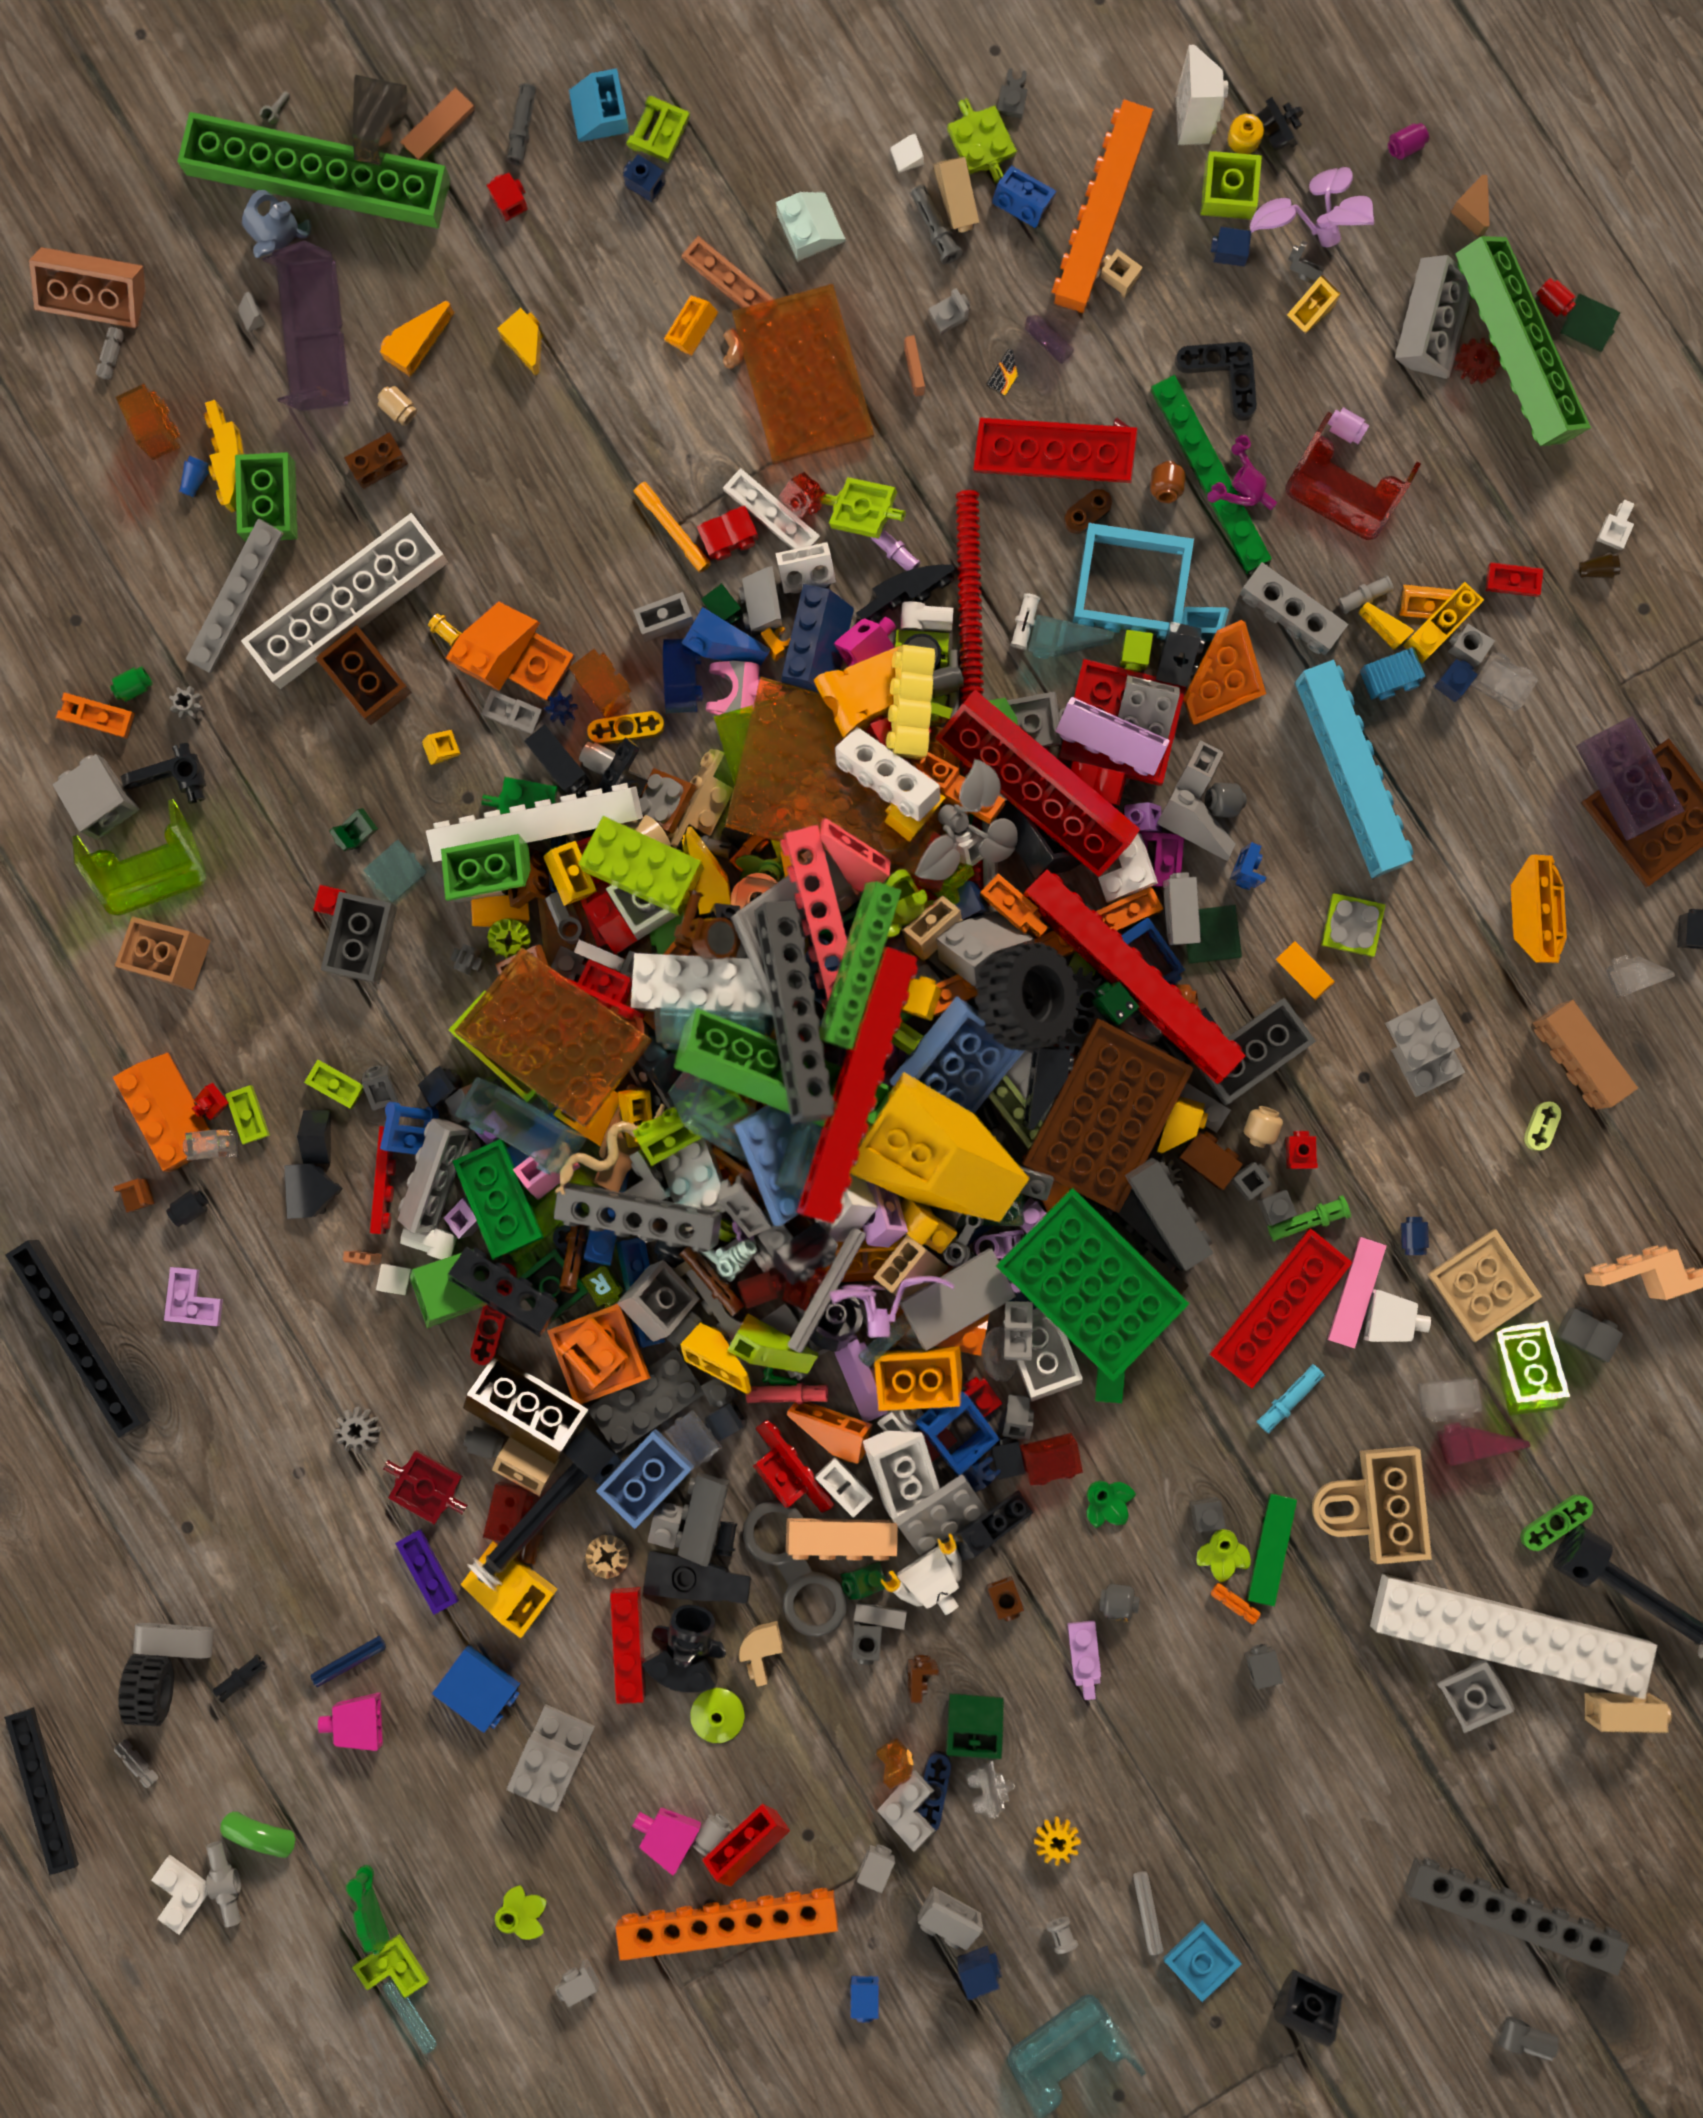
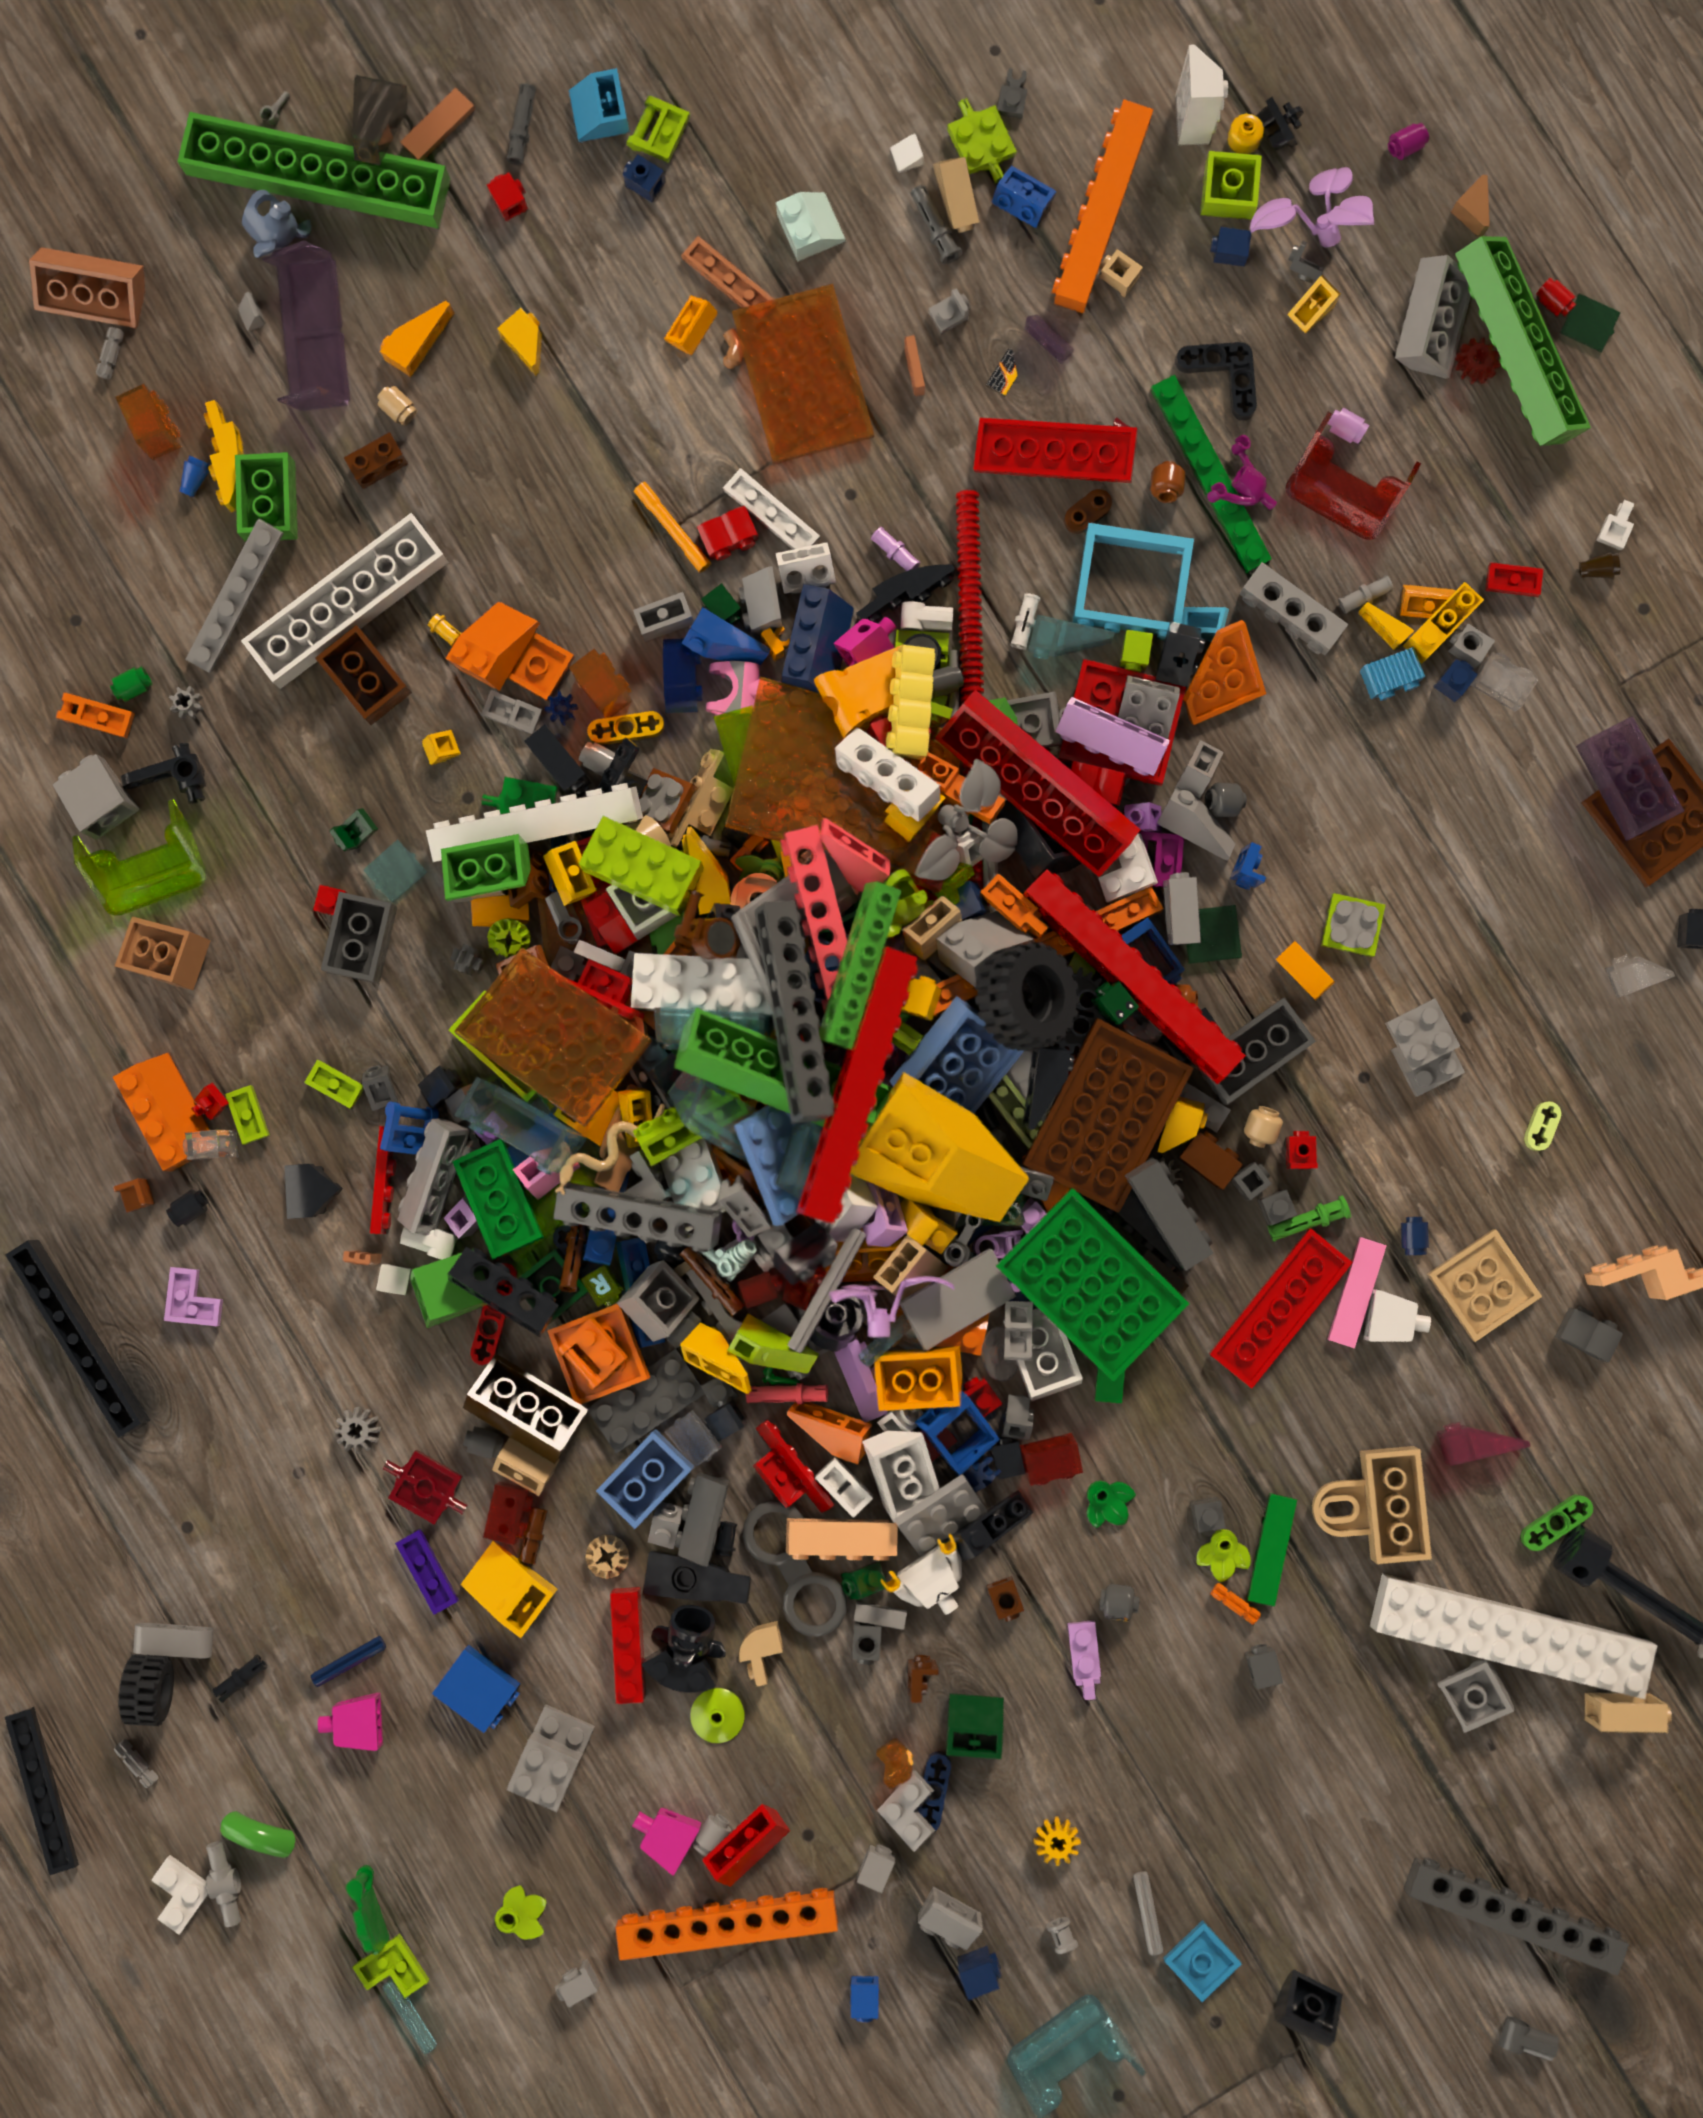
(315, 1137): black slope -> none
(591, 1459): black piece -> none
(726, 1231): lime plate -> none
(803, 495): clear red brick -> none
(863, 507): lime plate -> none
(994, 1789): clear hips -> none
(1282, 1407): medium azure pin -> none
(1354, 769): medium azure brick -> none
(1449, 1397): clear brick -> none
(1530, 1369): clear neon green slope -> none
(1539, 909): light orange wedge -> none
(1584, 1055): medium nougat brick -> none

